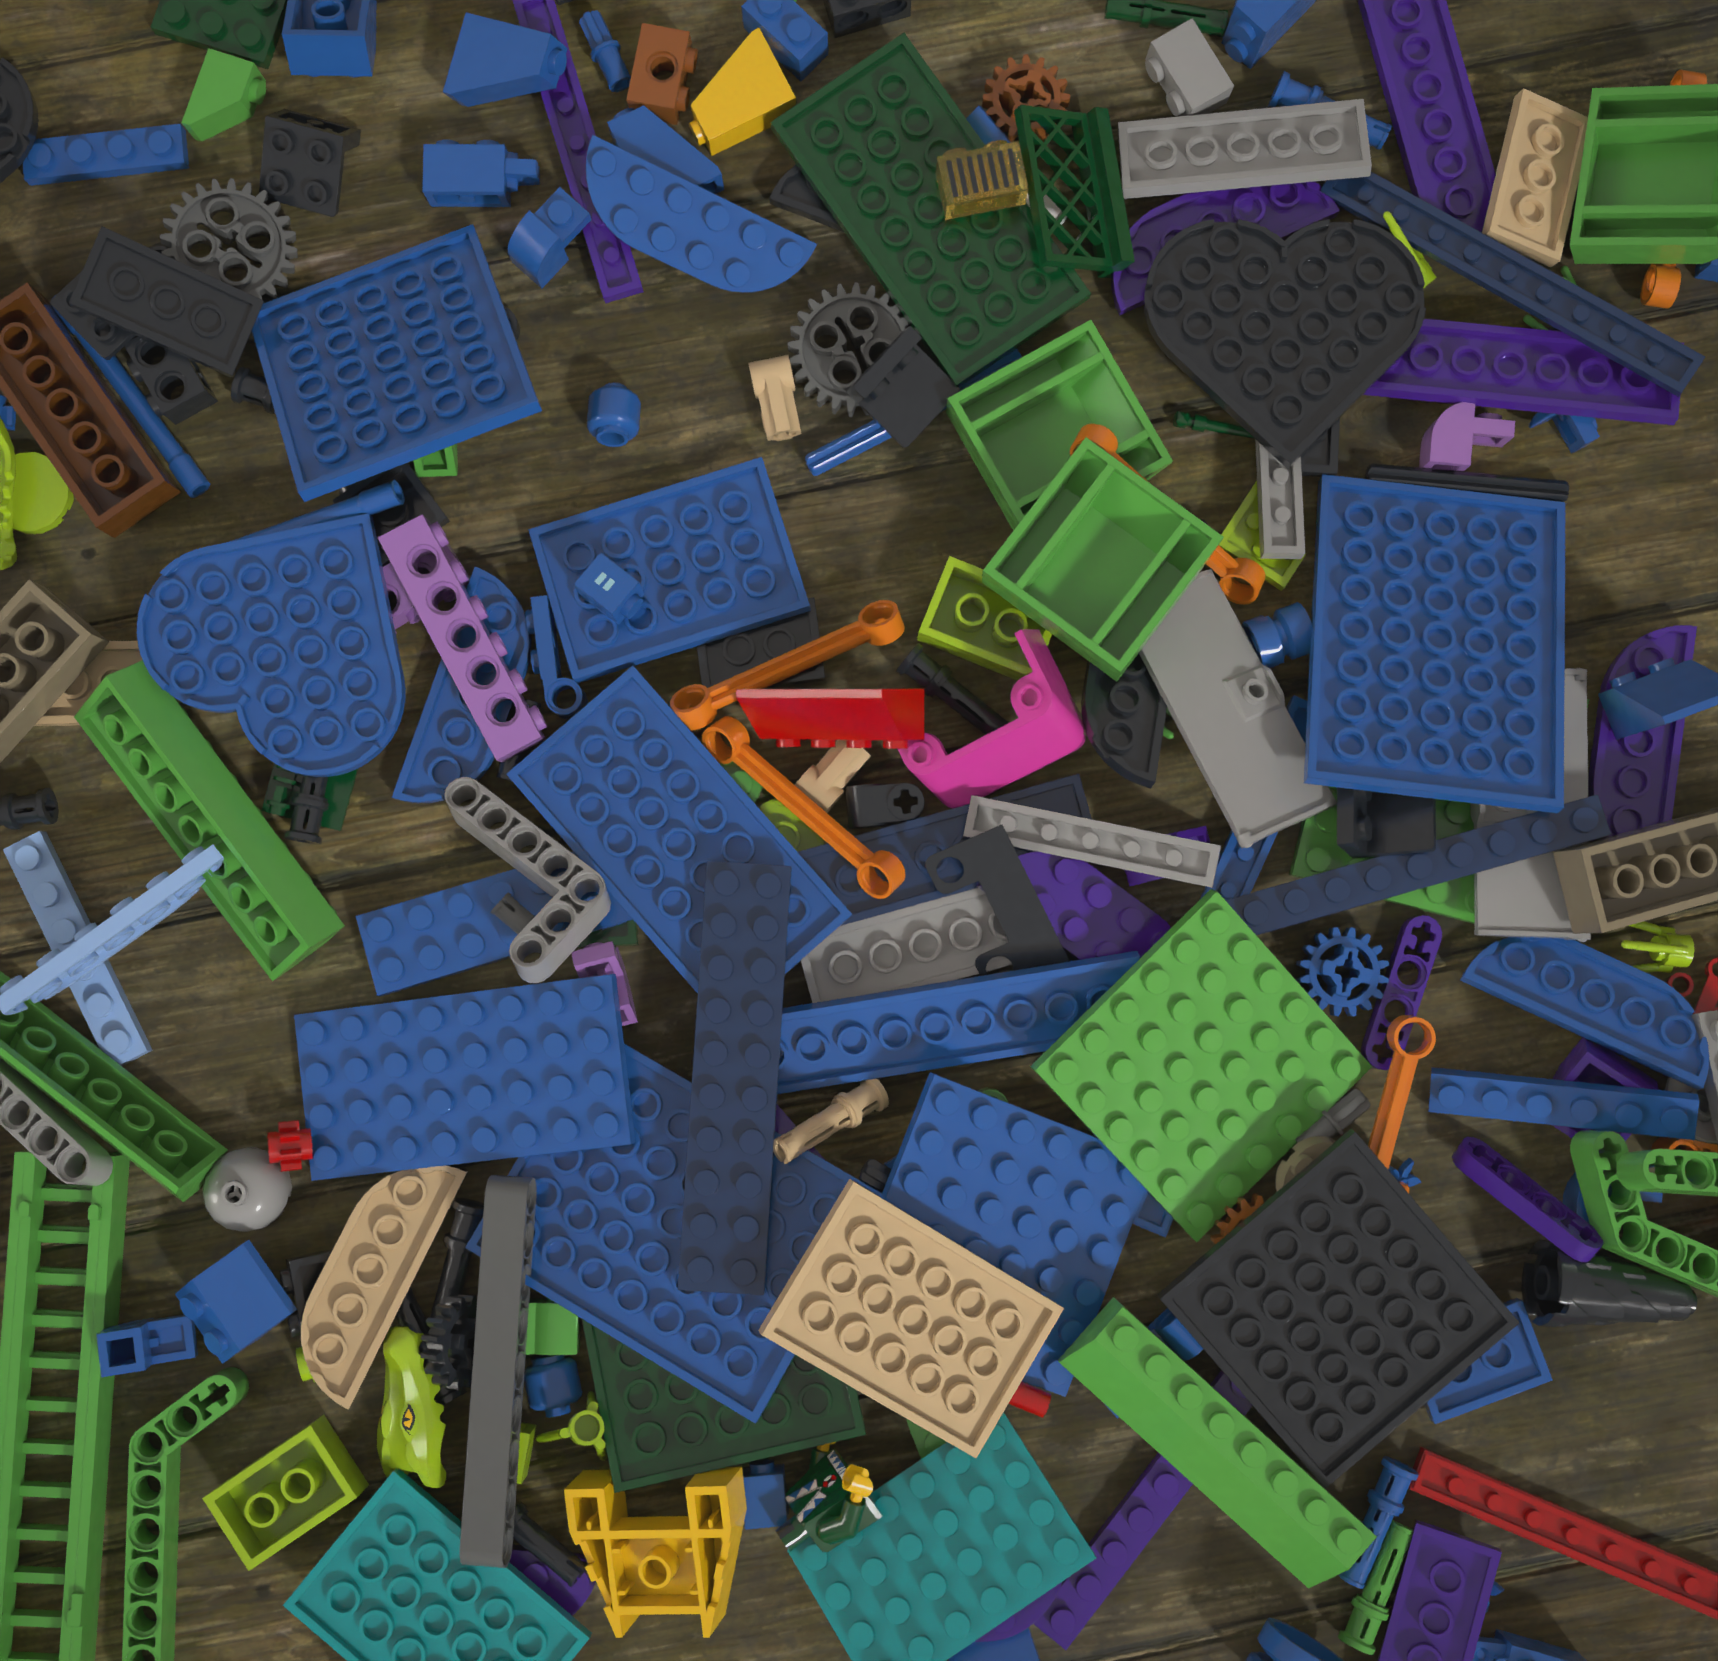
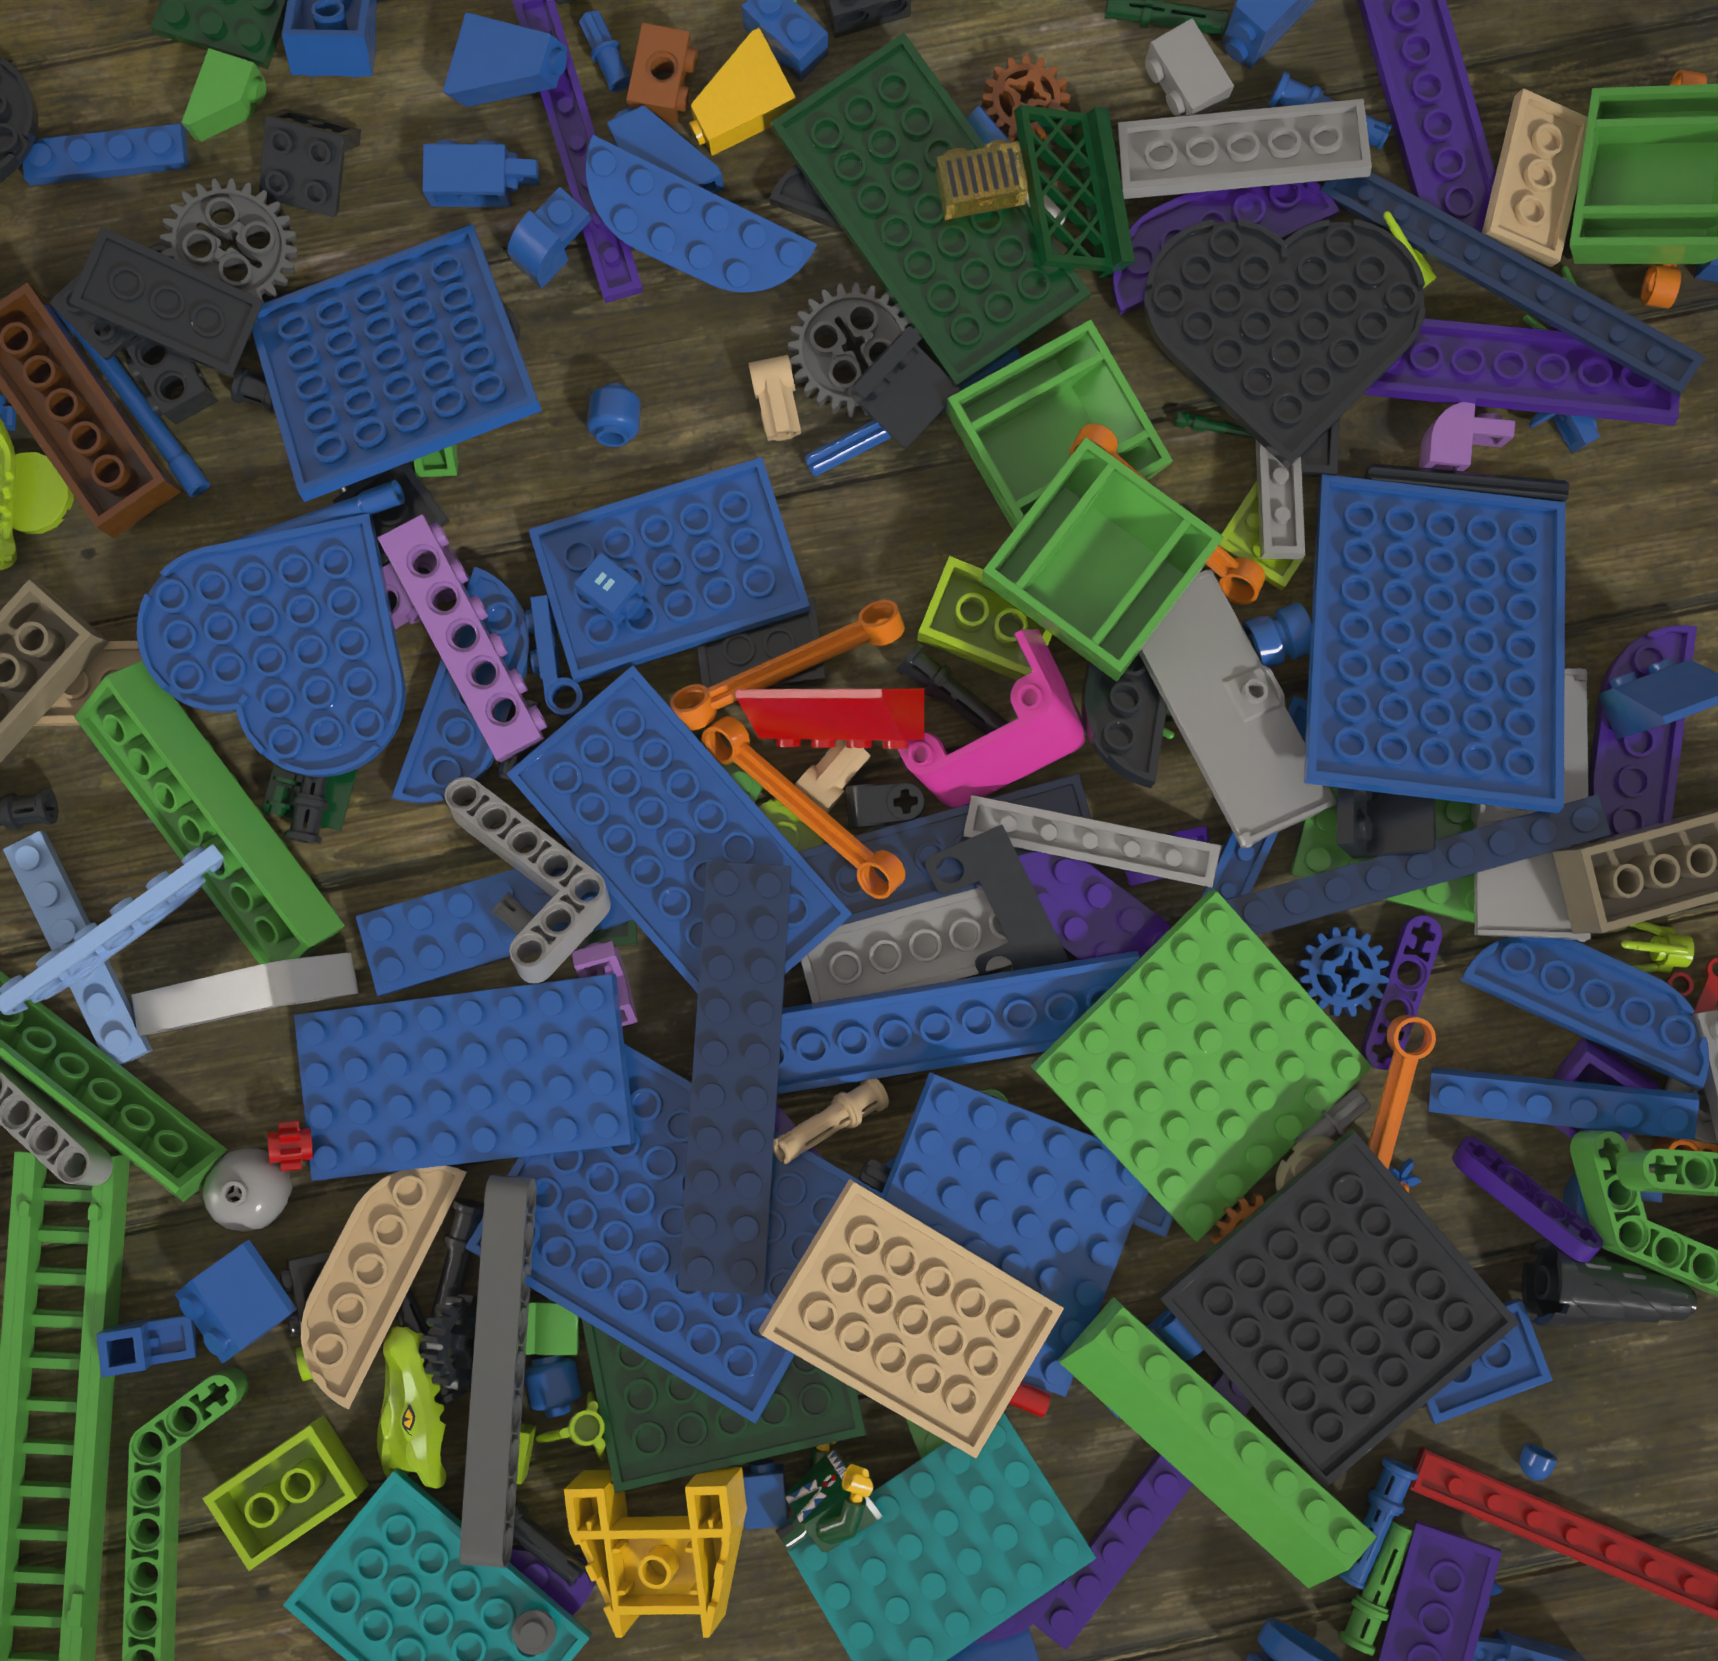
(244, 992): none -> light grey beam
(534, 1631): none -> dark grey plate
(1537, 1462): none -> blue hinge

